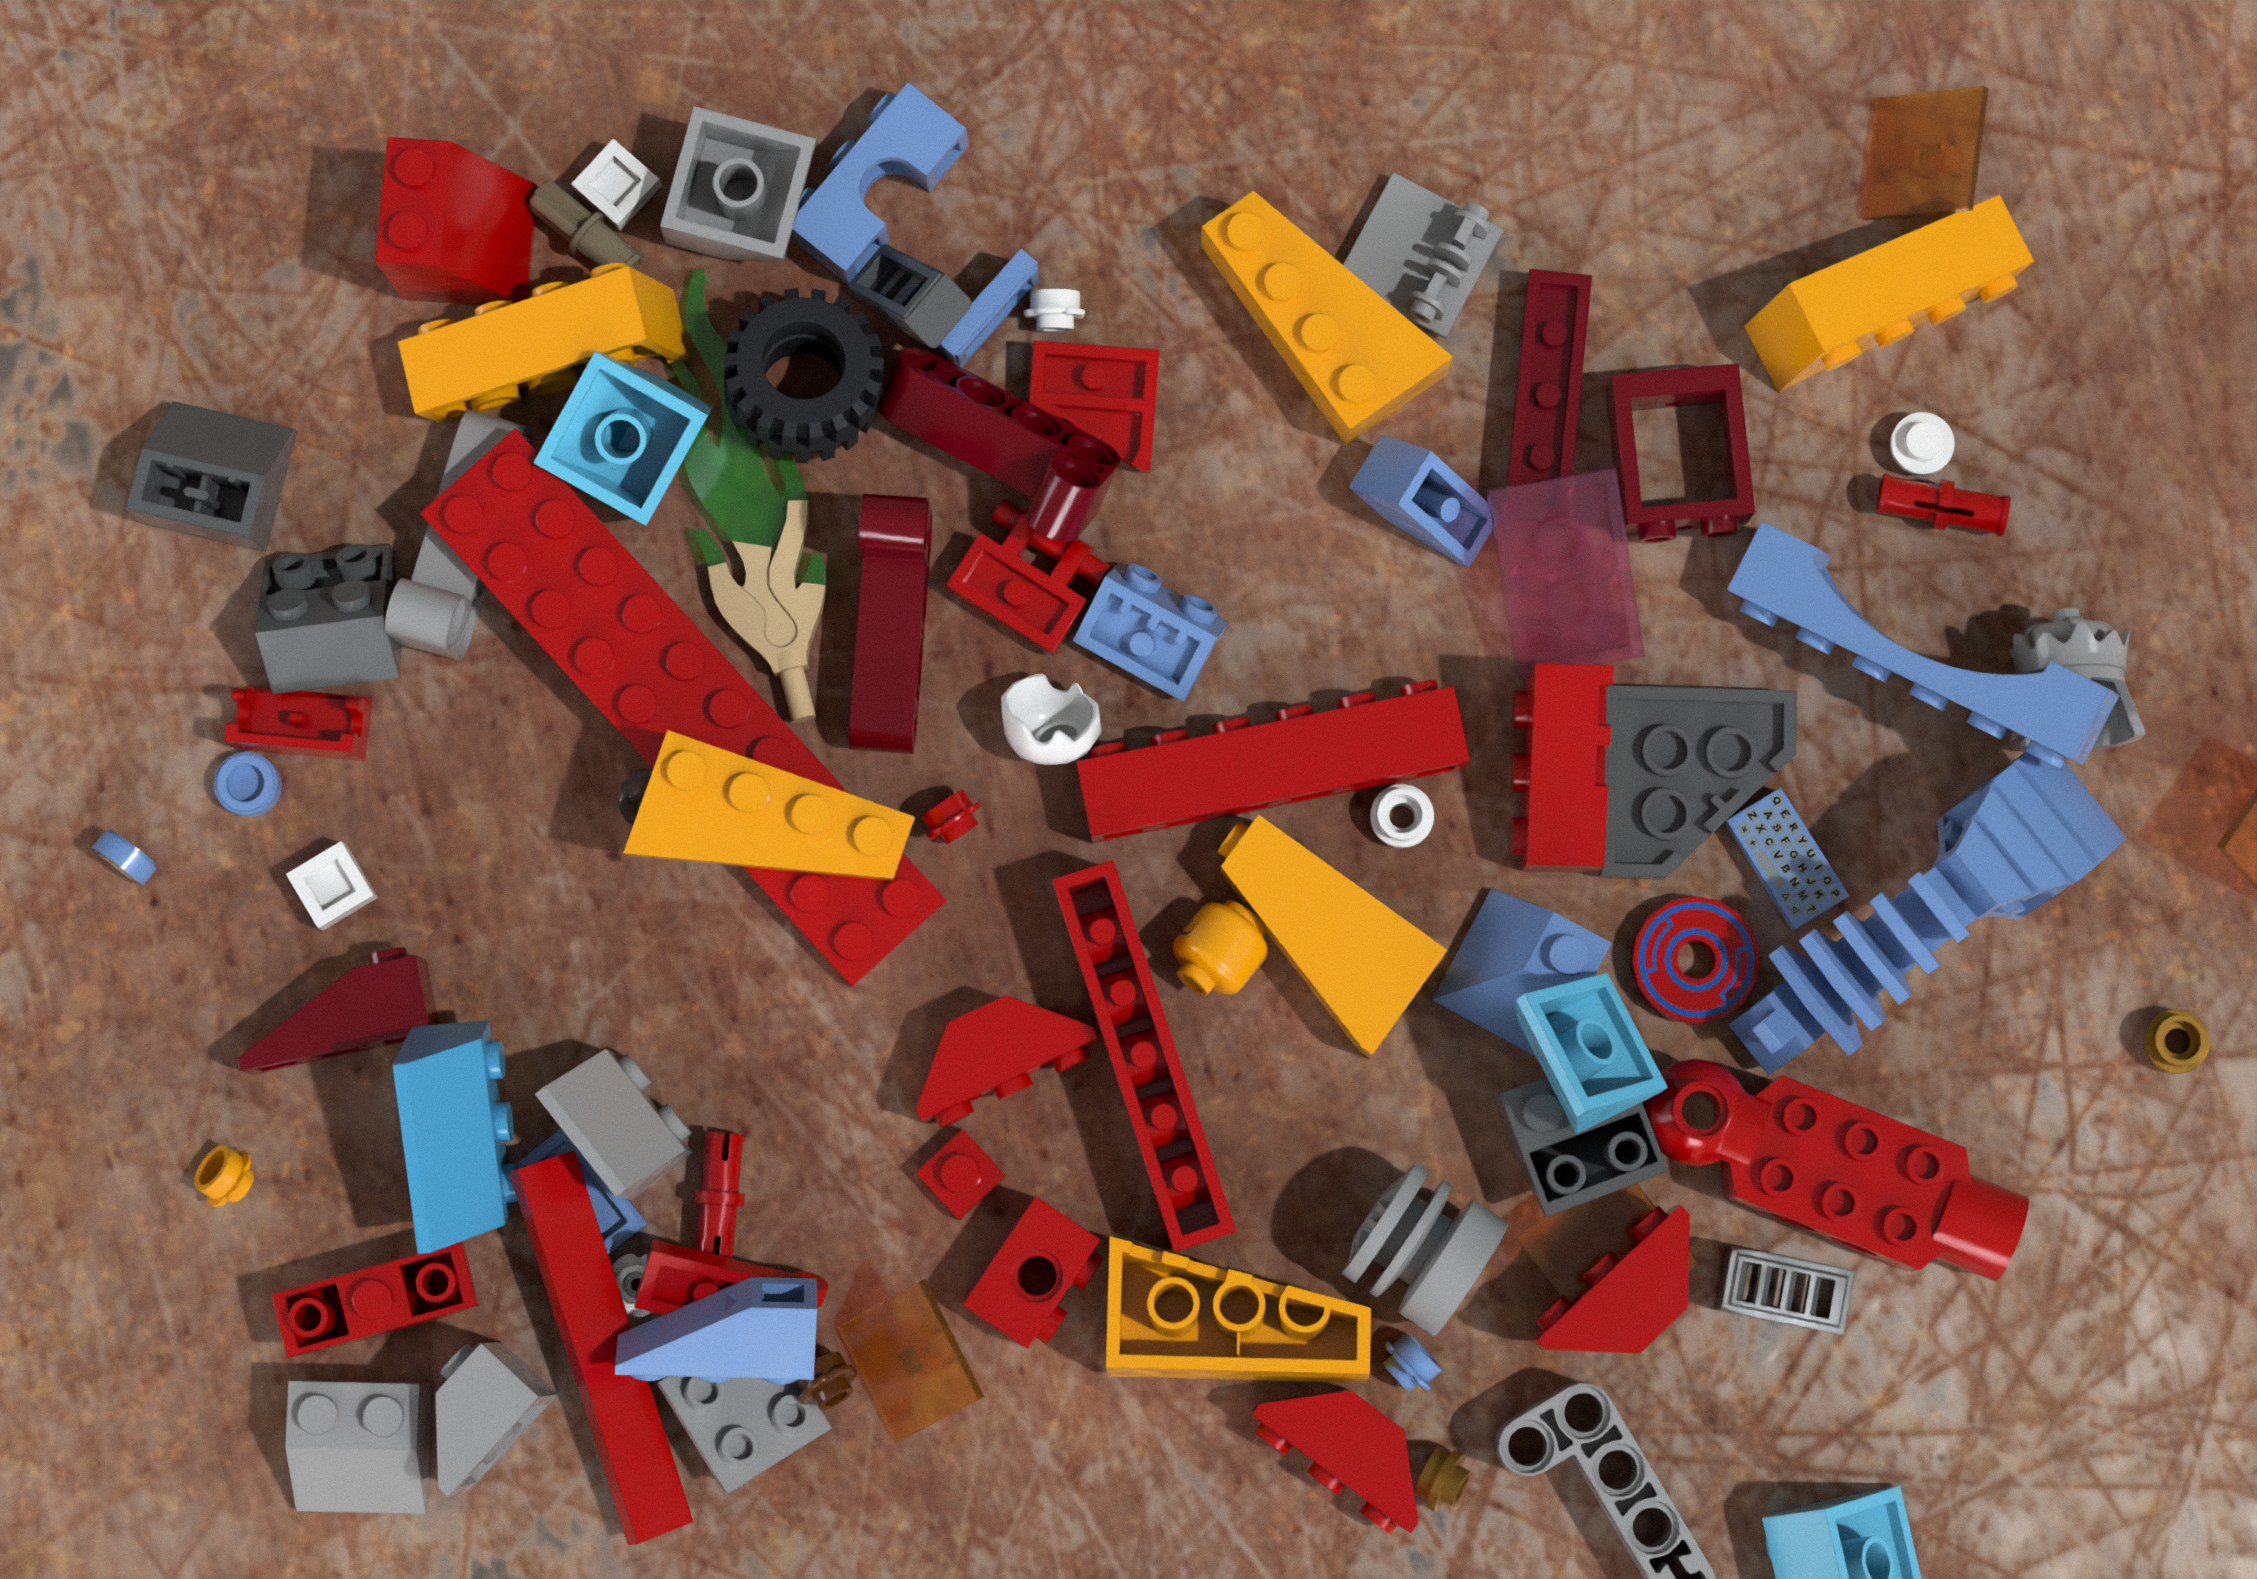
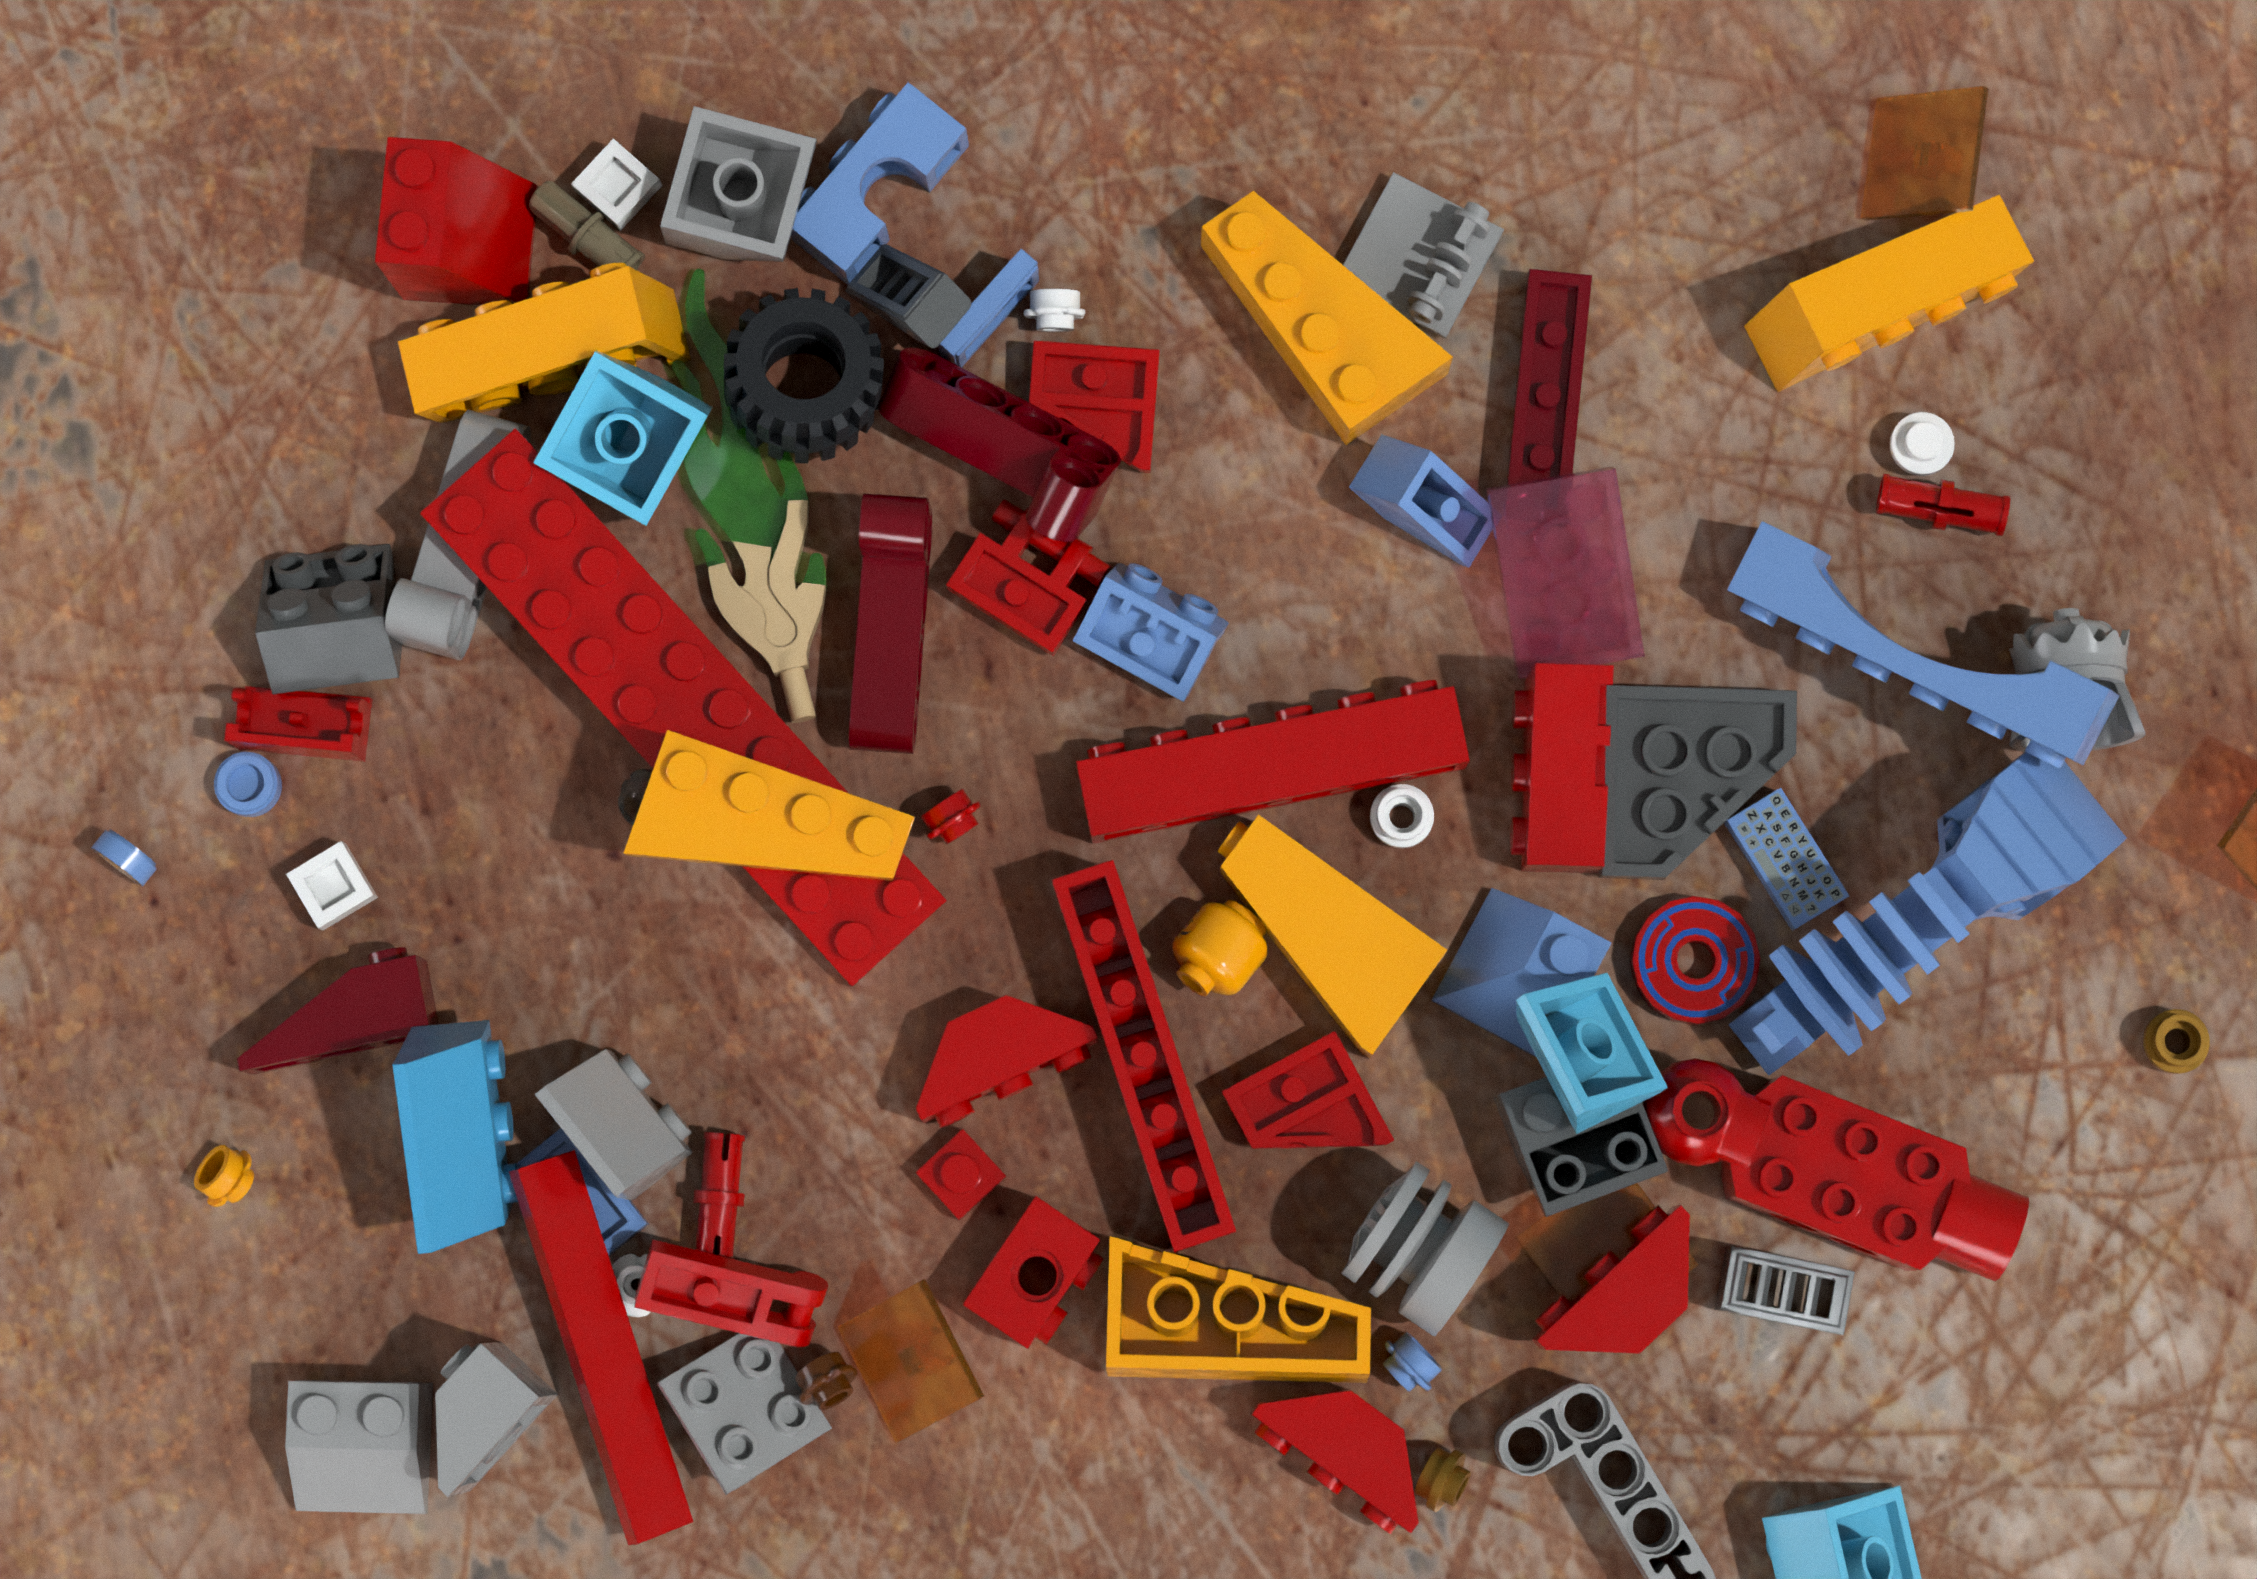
(212, 475): dark grey slope -> none
(375, 1301): red slope -> none
(739, 1332): medium blue slope -> none
(1047, 722): white hair -> none
(1308, 1102): none -> red wing
(1677, 389): dark red window -> none

